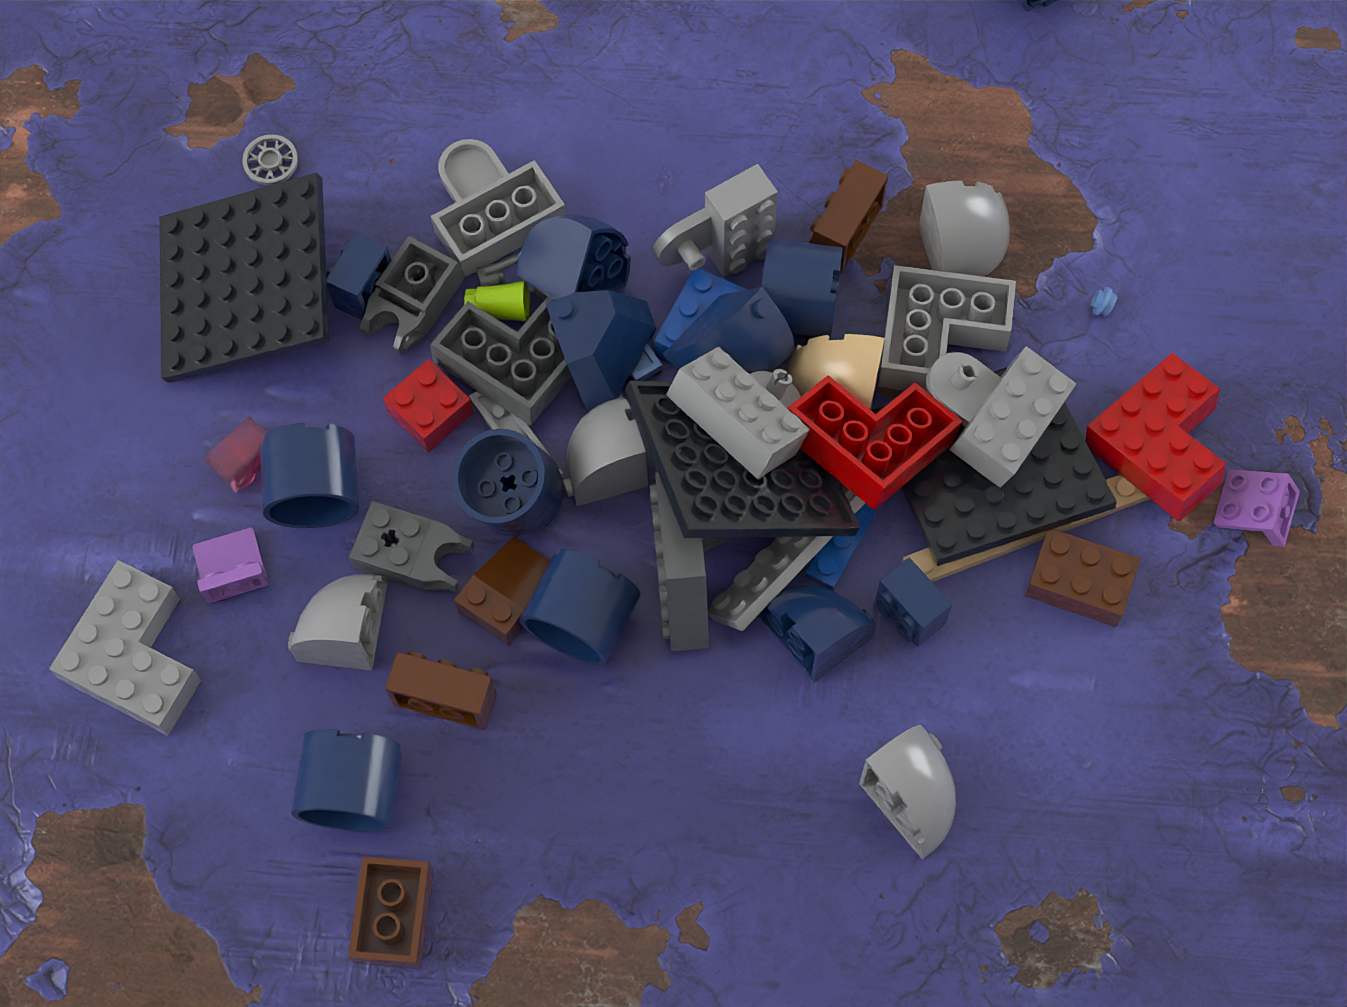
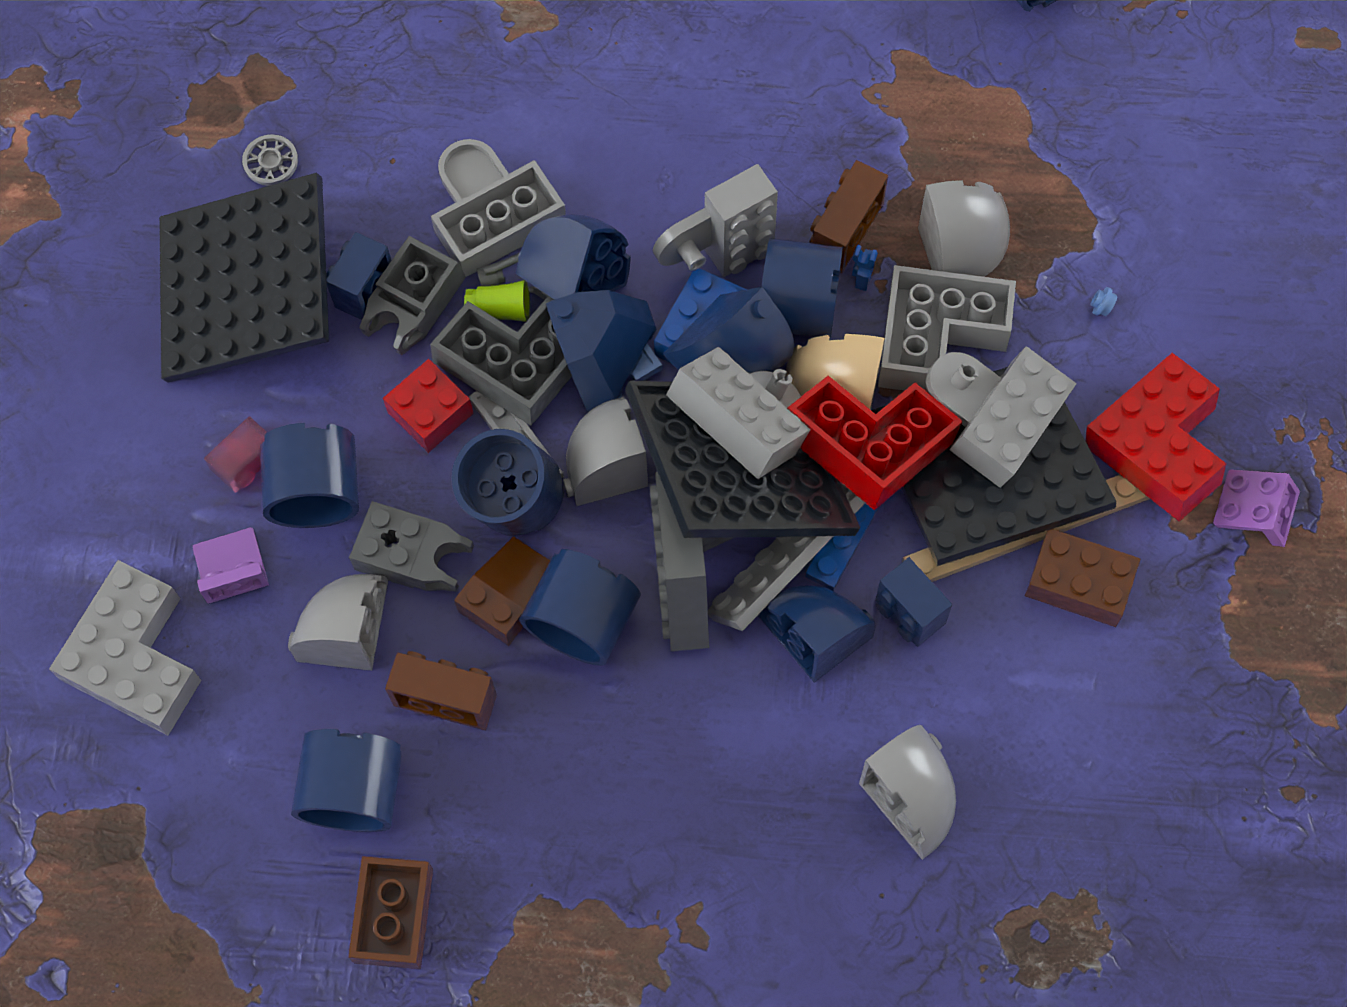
(863, 266): none -> blue plate

